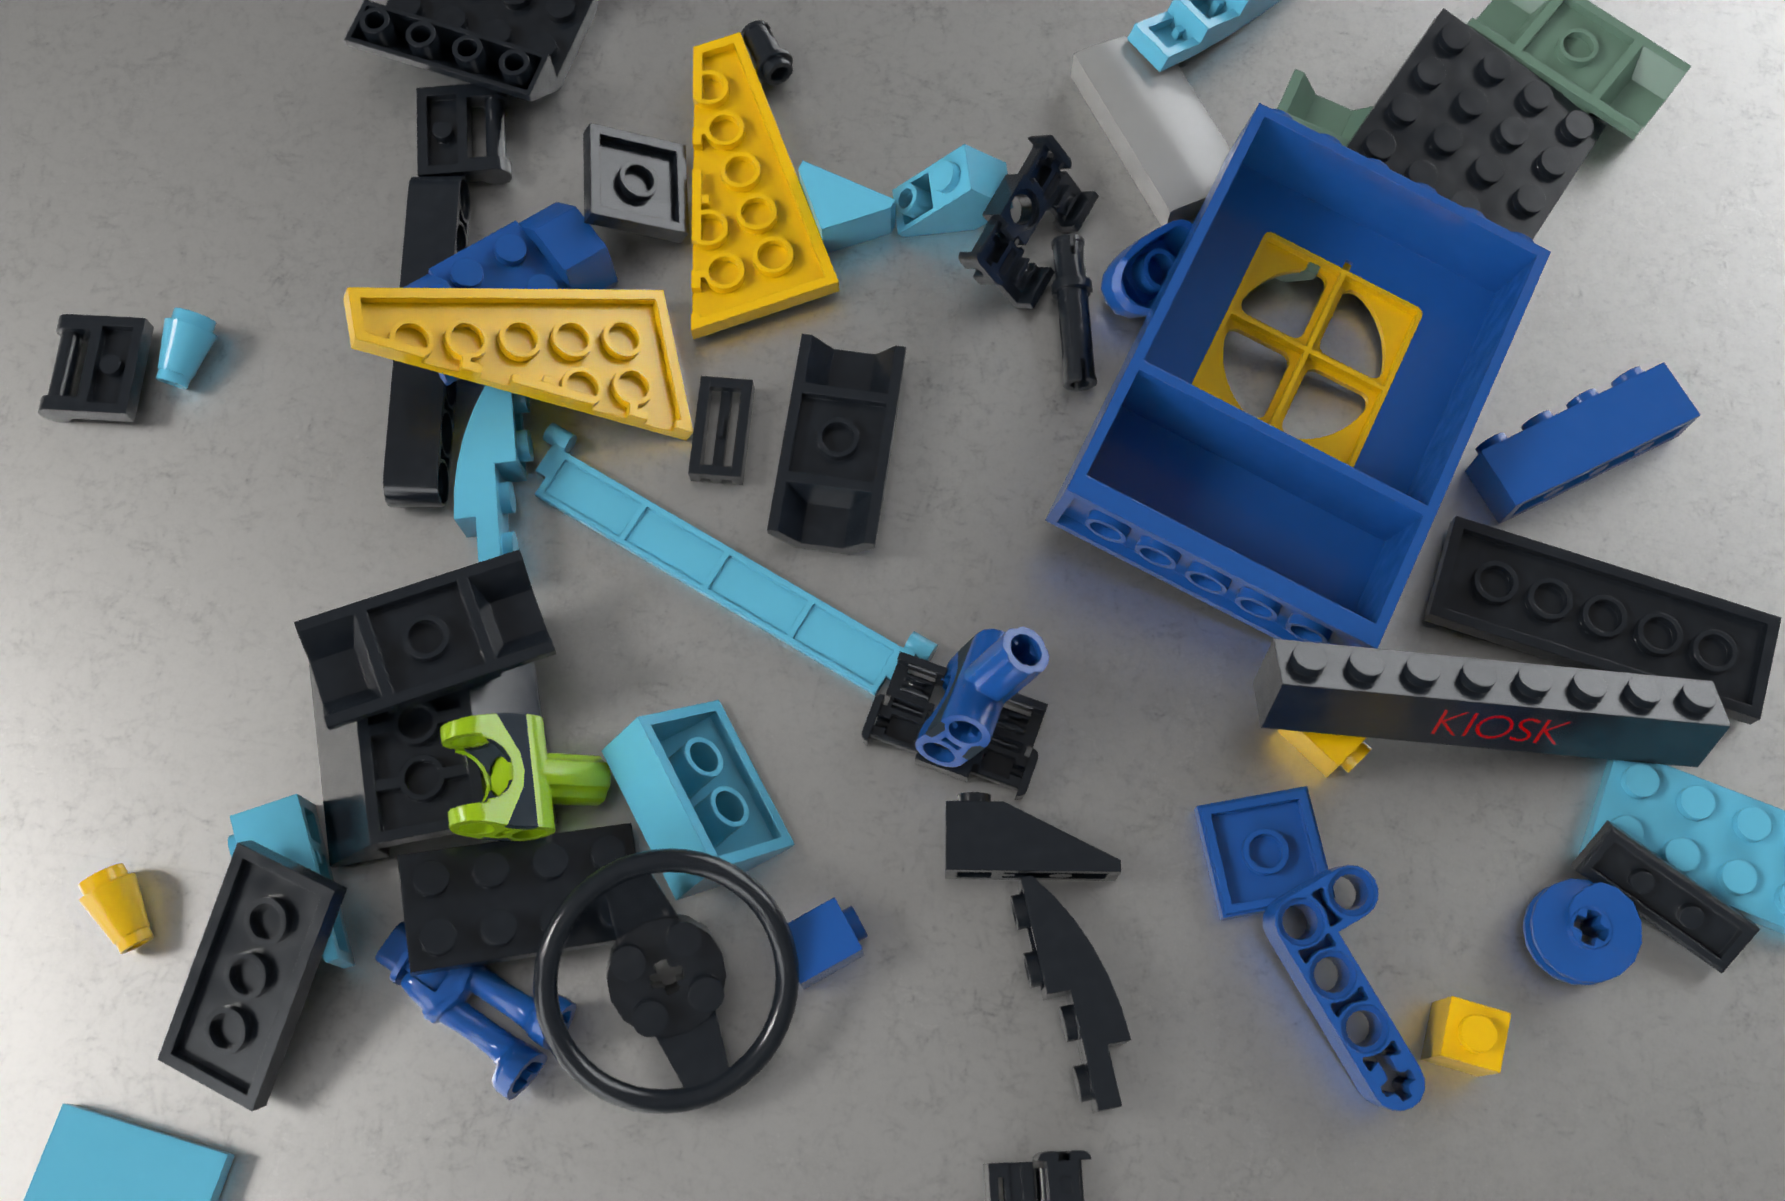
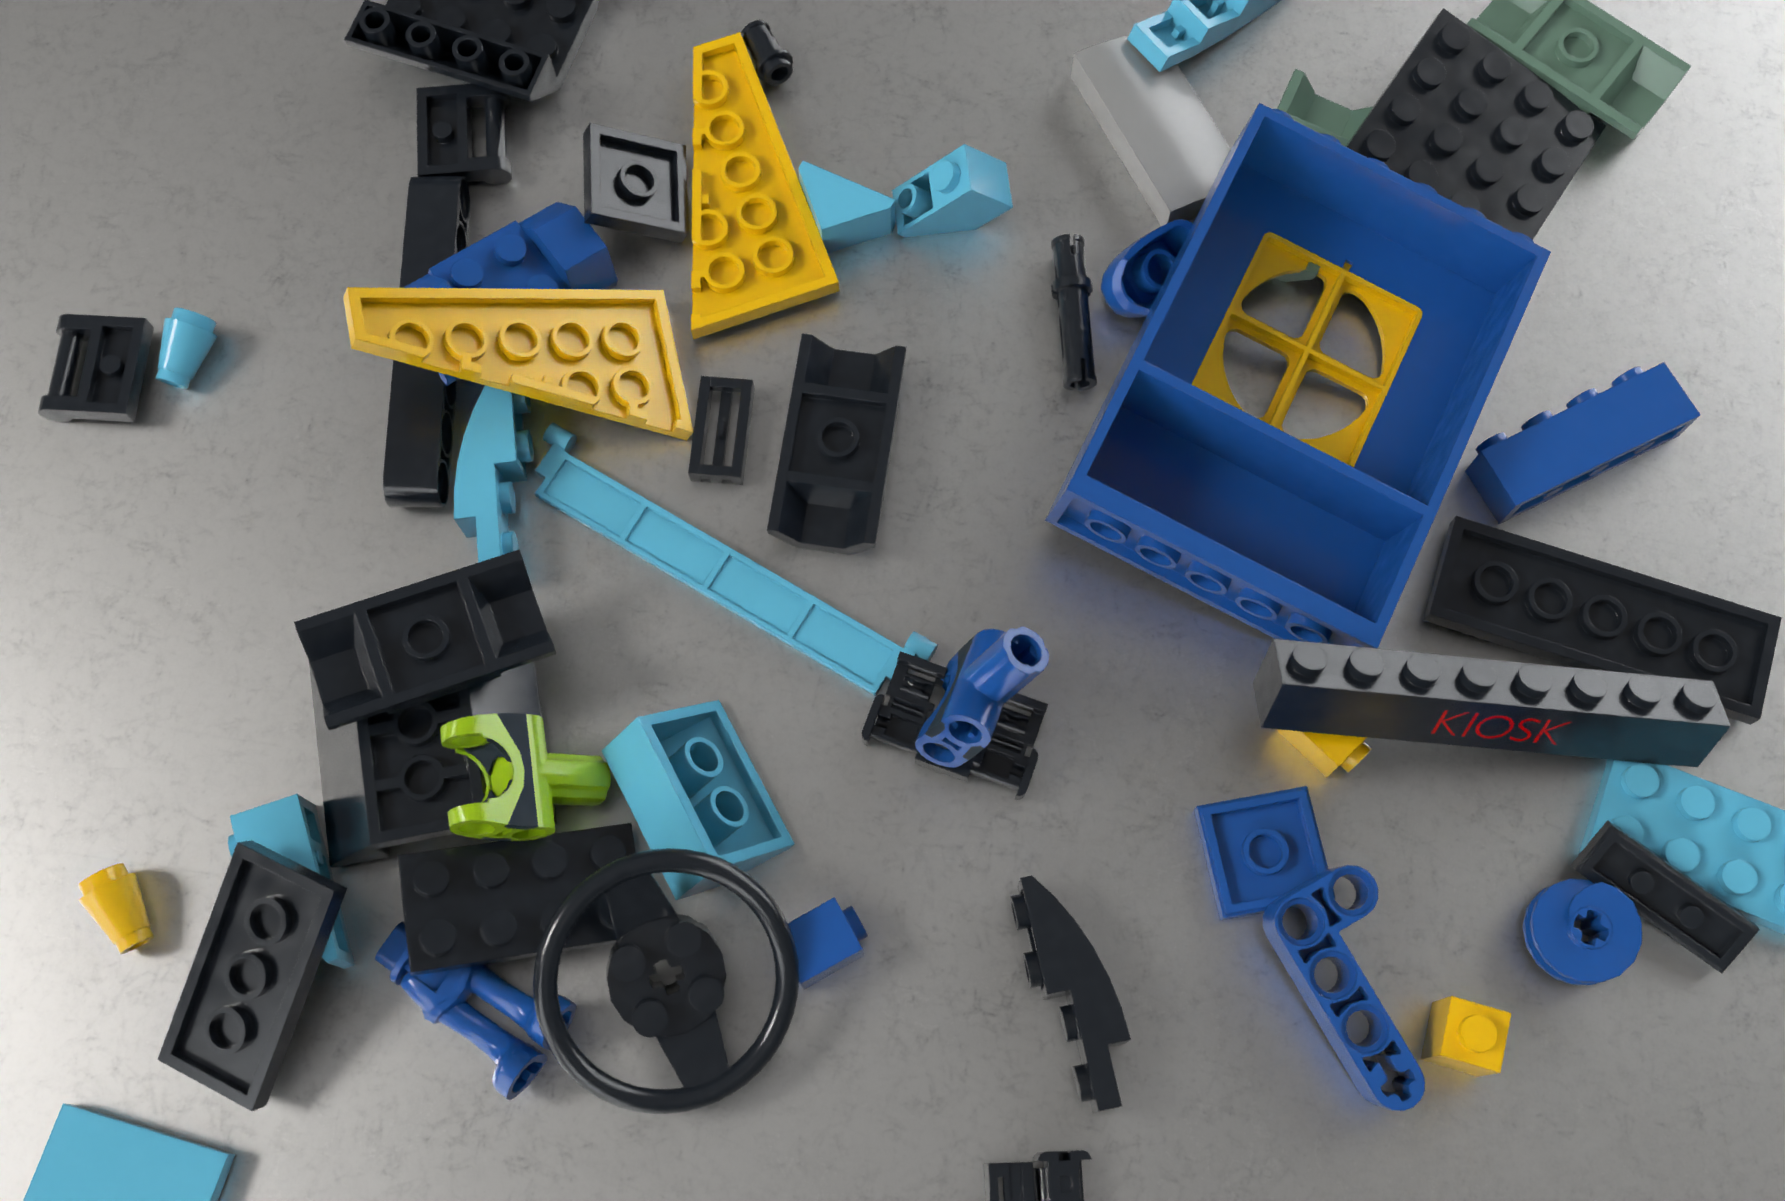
(1006, 844): black slope -> none
(1039, 188): black piece -> none

